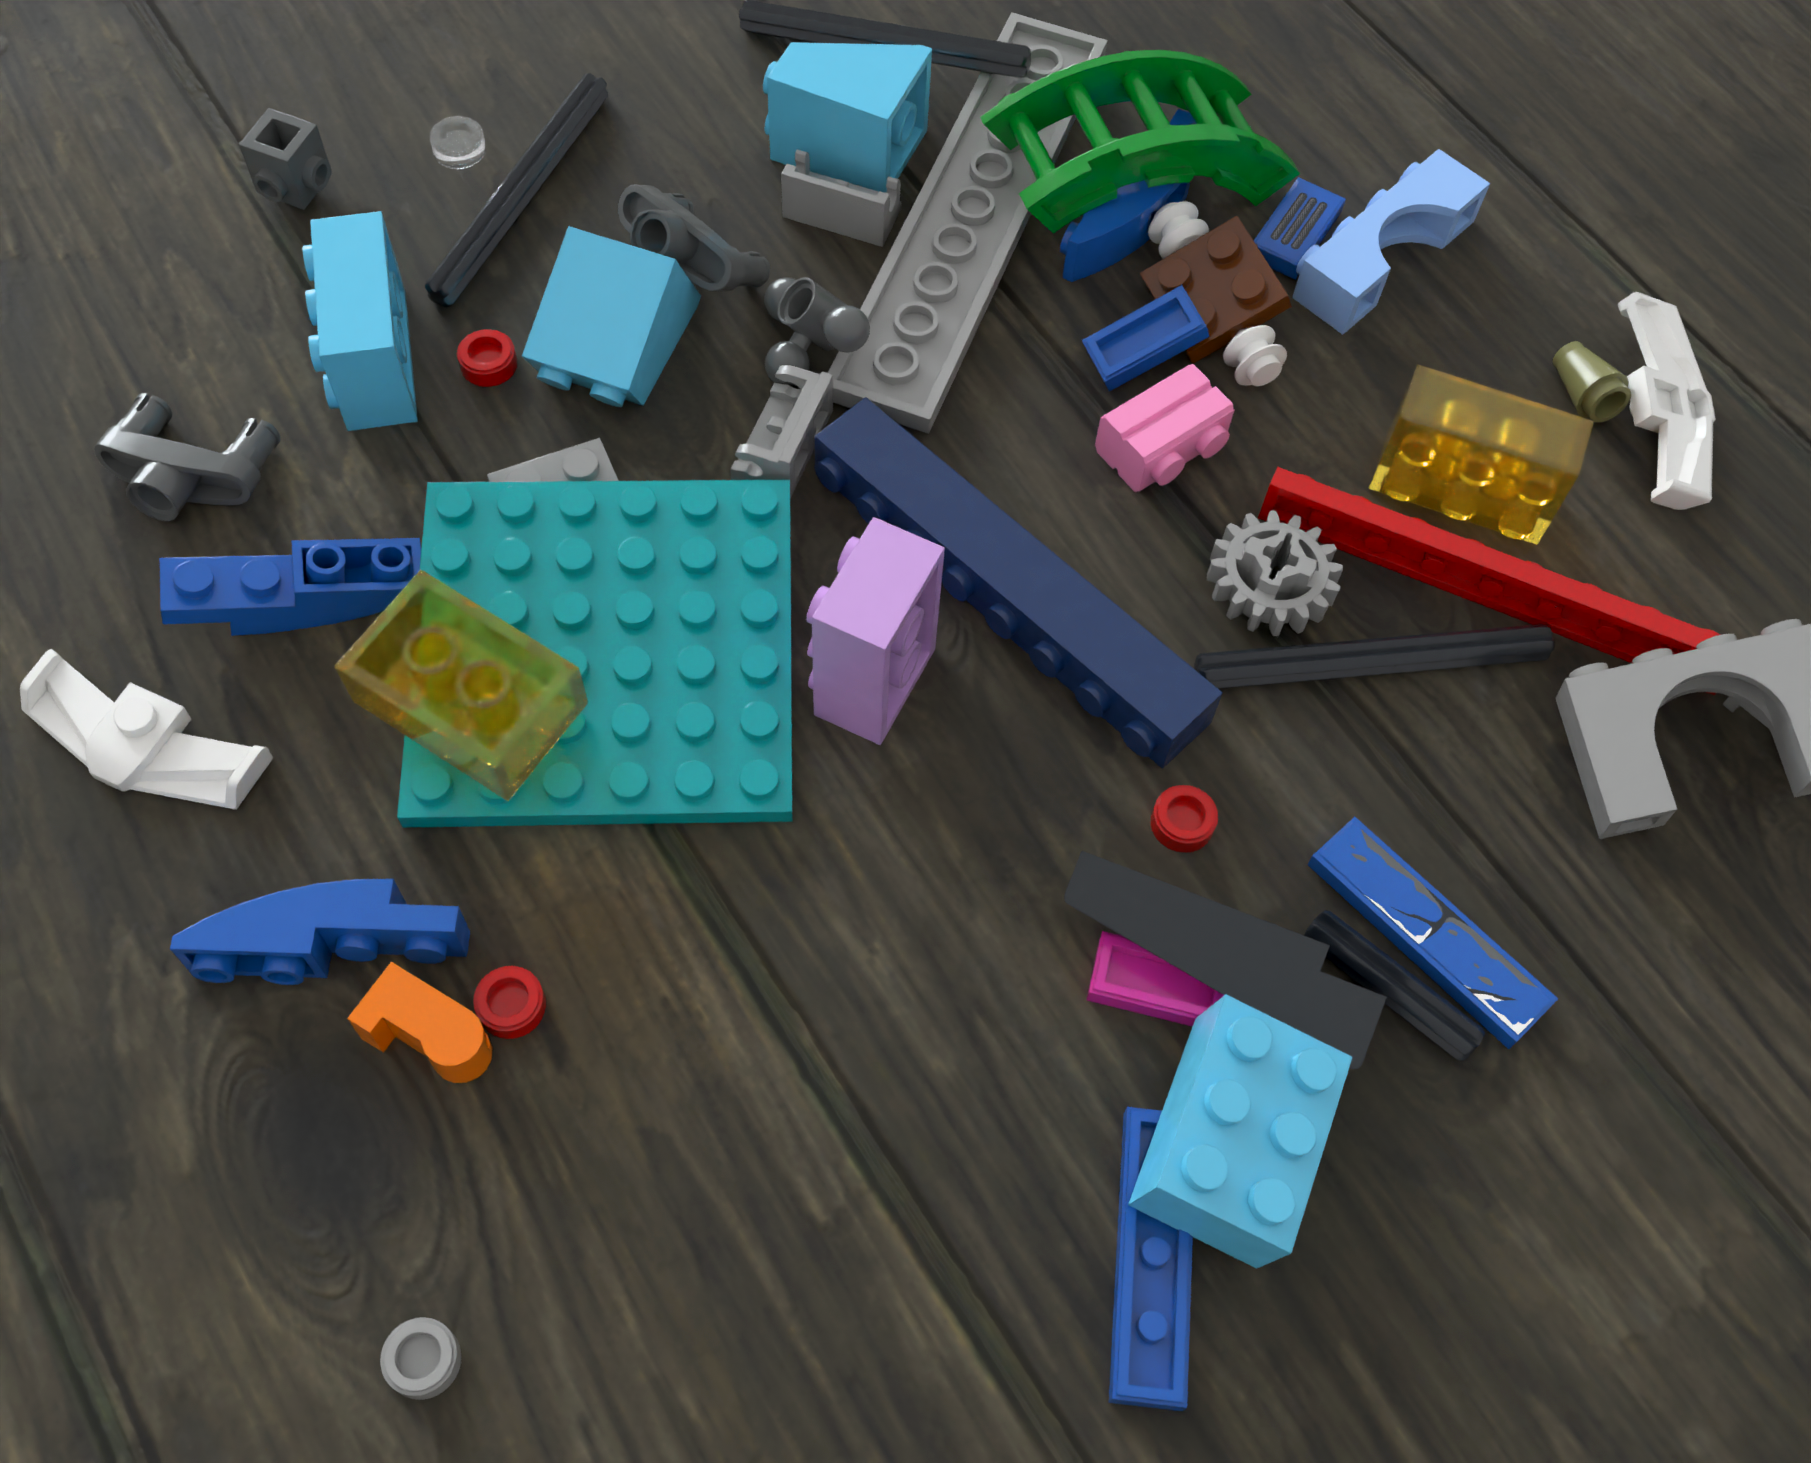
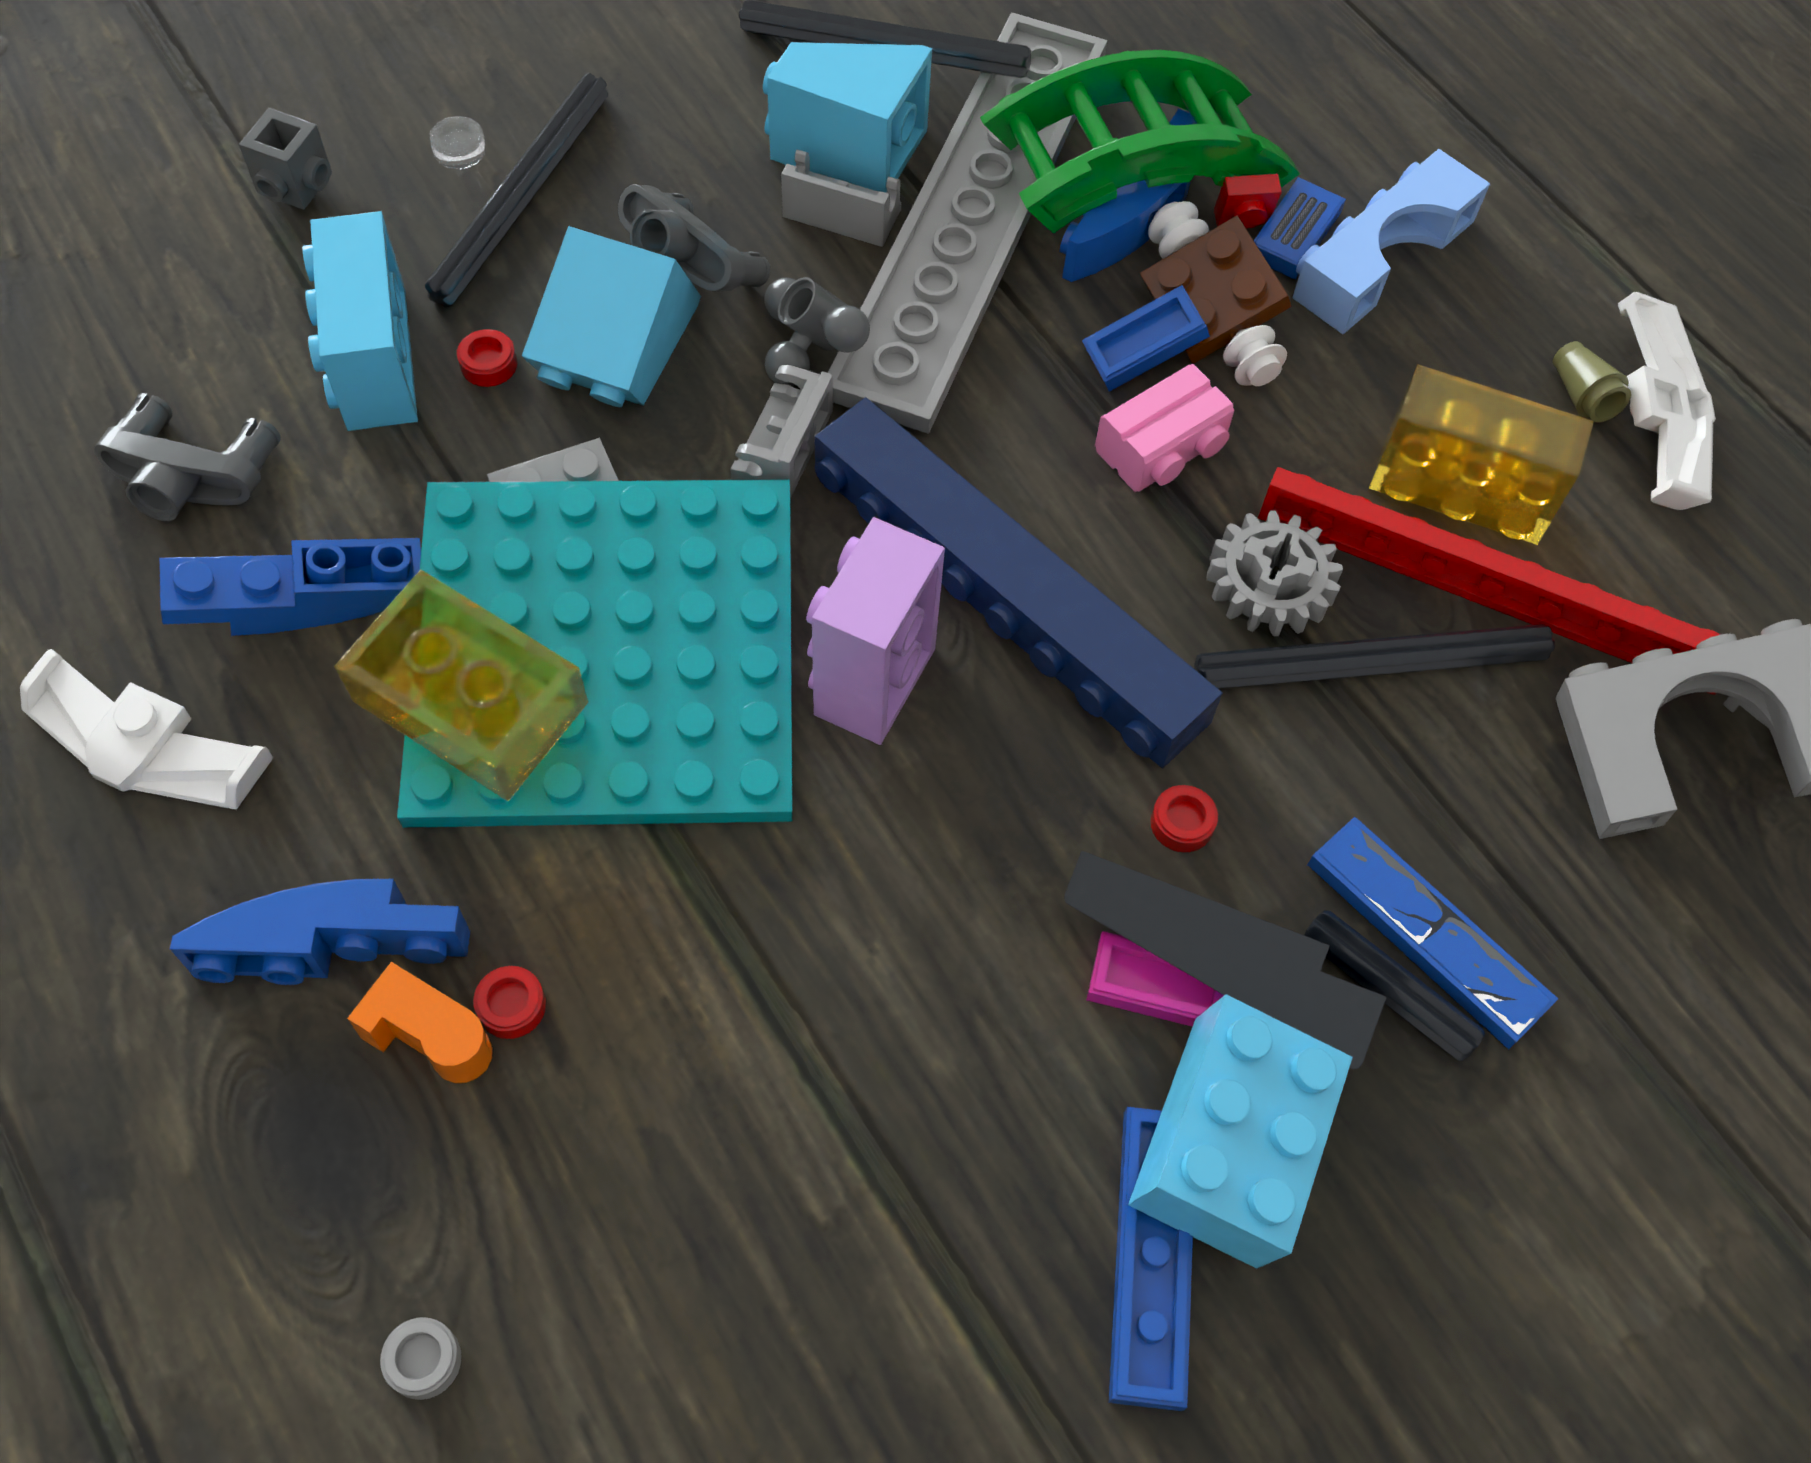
(1249, 198): none -> red plate

